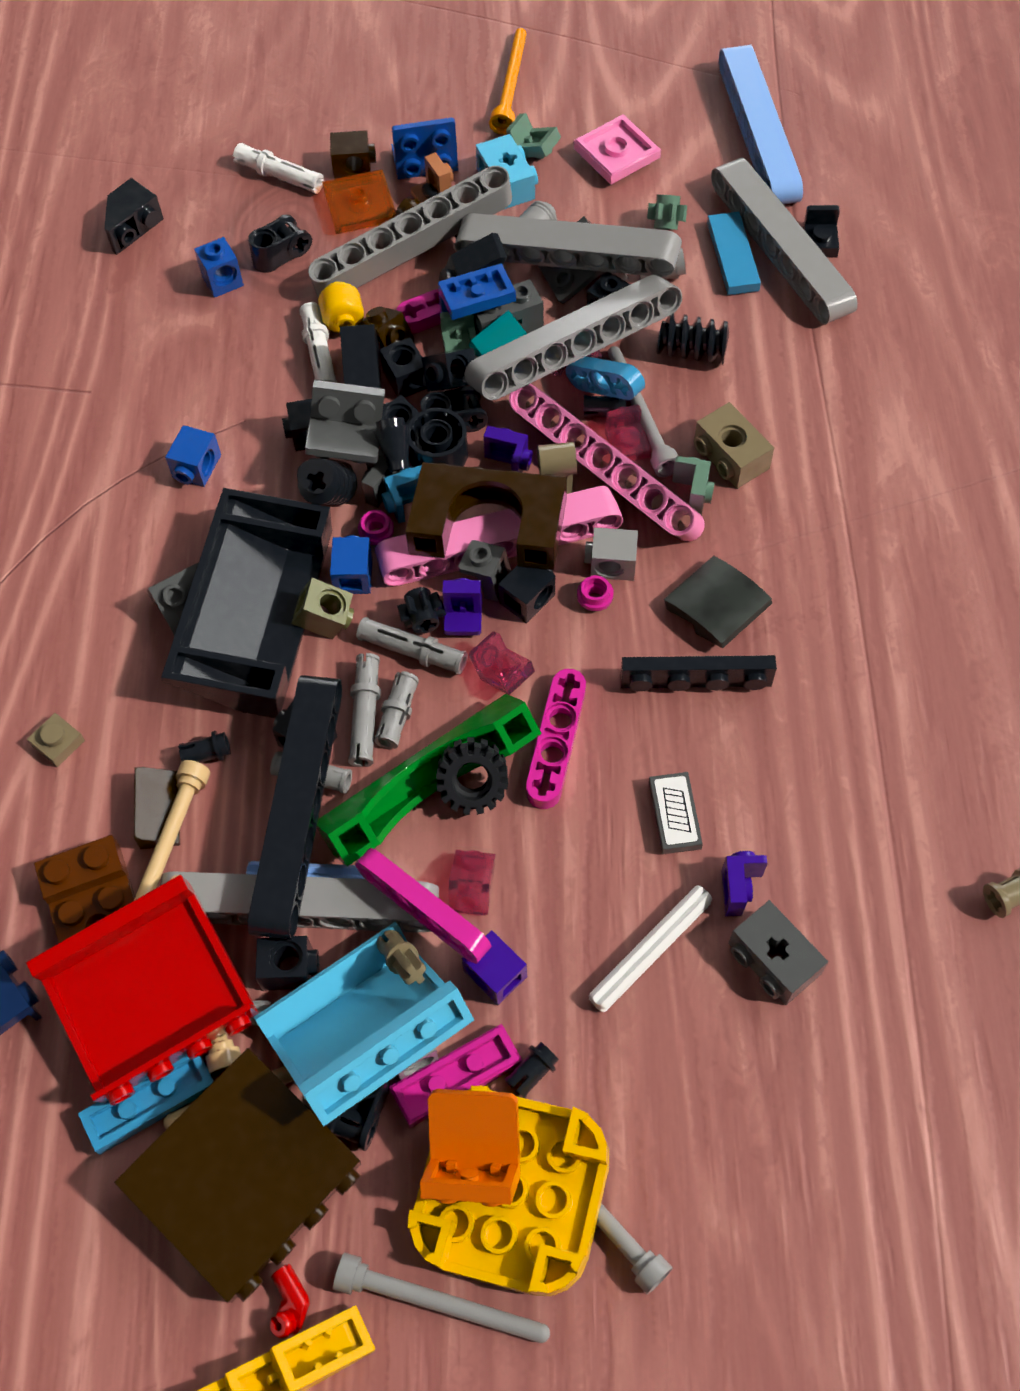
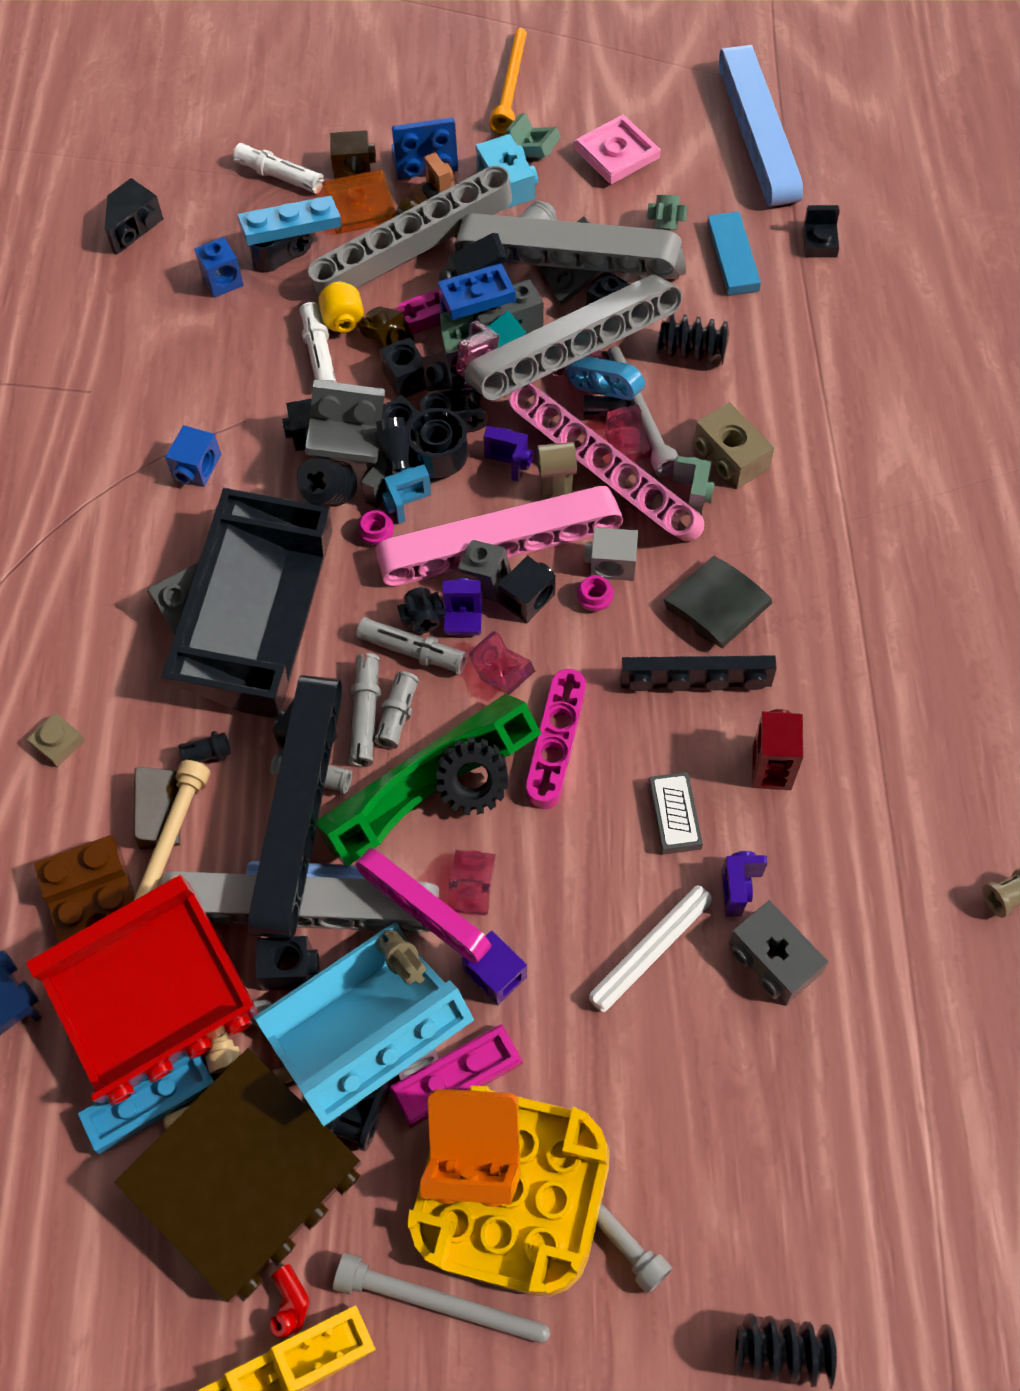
(289, 220): none -> dark azure plate
(310, 615): olive brick -> none
(351, 564): blue brick -> none
(361, 355): black slope -> none
(449, 490): dark brown arch -> none
(480, 342): none -> clear pink bracket
(534, 1067): black pin -> none
(777, 750): none -> dark red brick
(784, 241): light grey beam -> none
(786, 1349): none -> black piece

